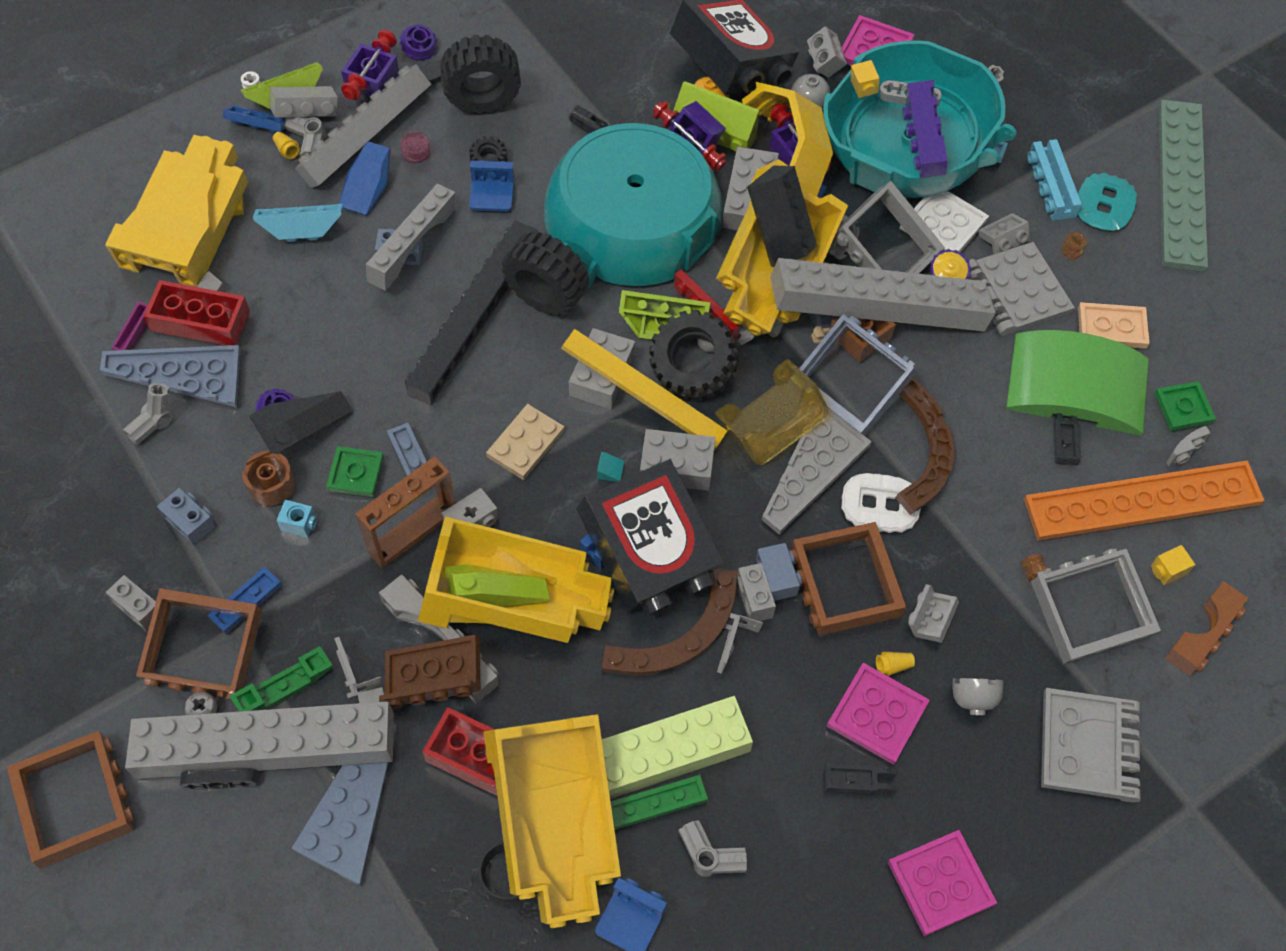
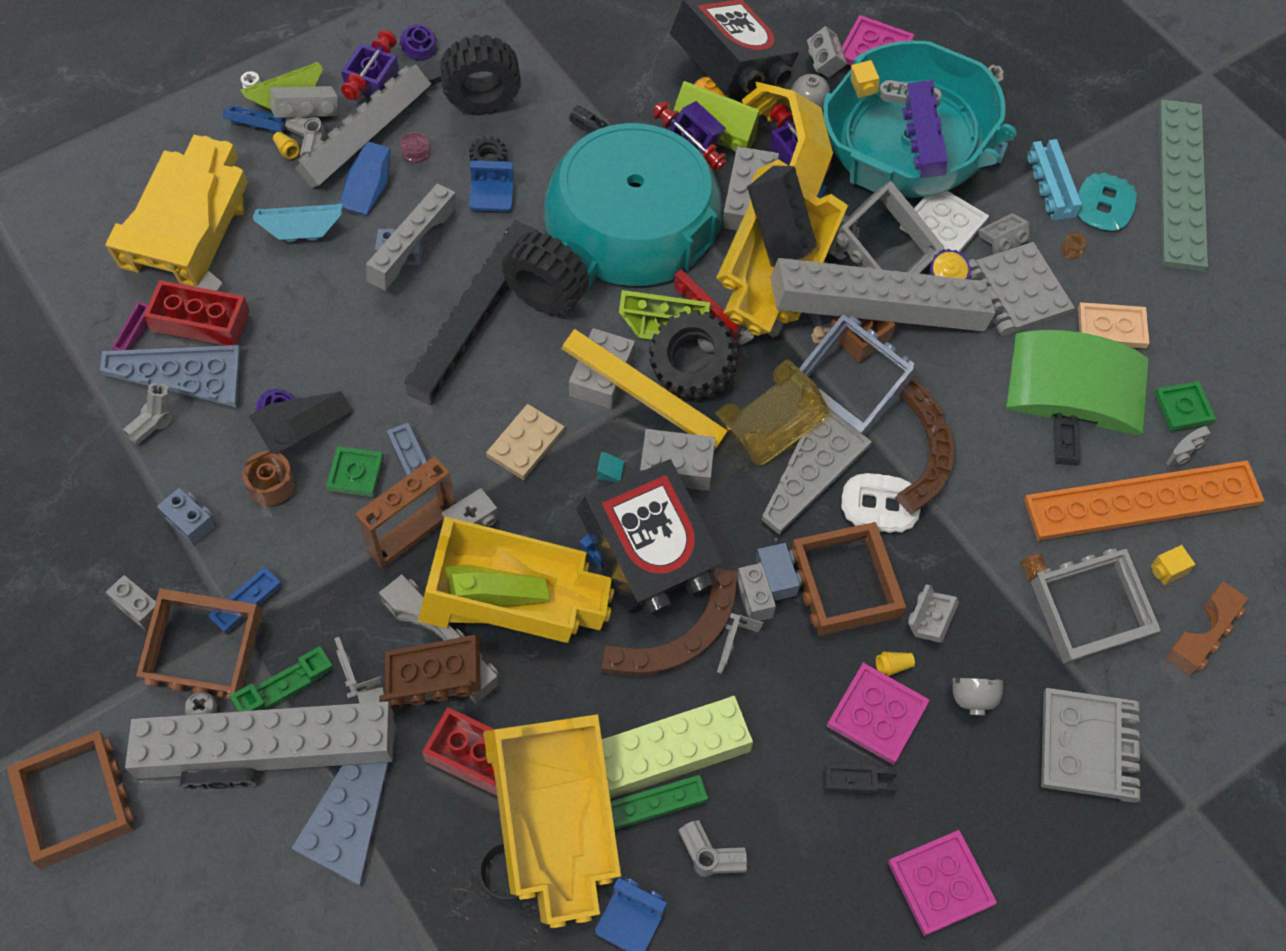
(292, 511): medium azure brick -> none

